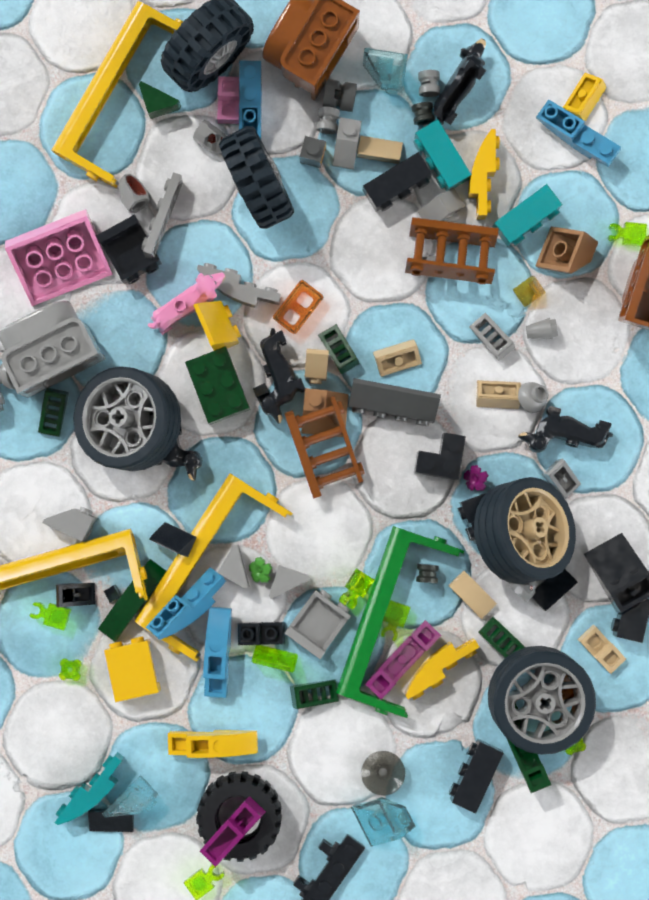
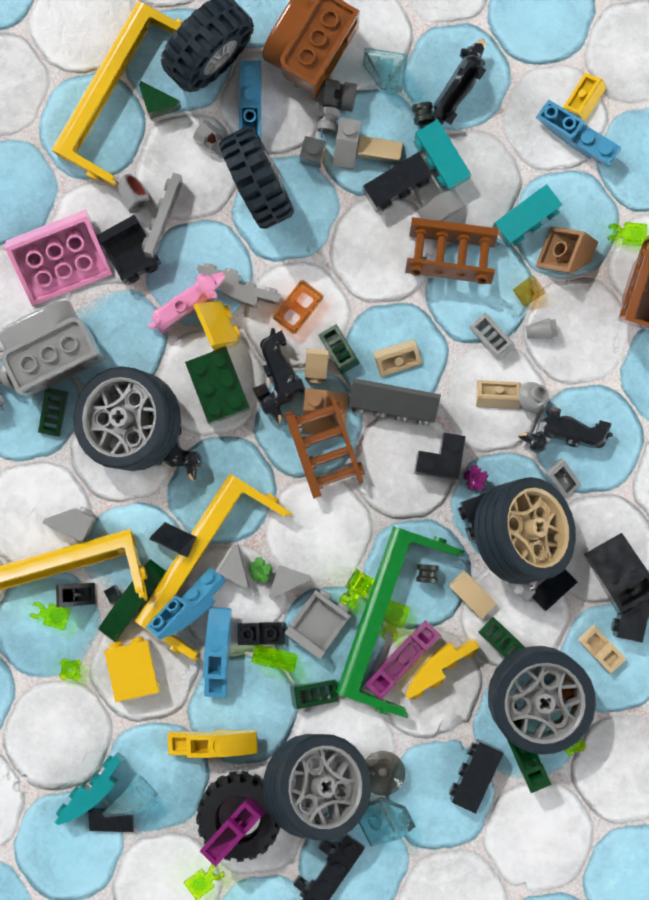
(228, 100): bright pink slope -> none
(317, 786): none -> wheel
(429, 83): light grey wheel -> none
(484, 166): yellow slope -> none

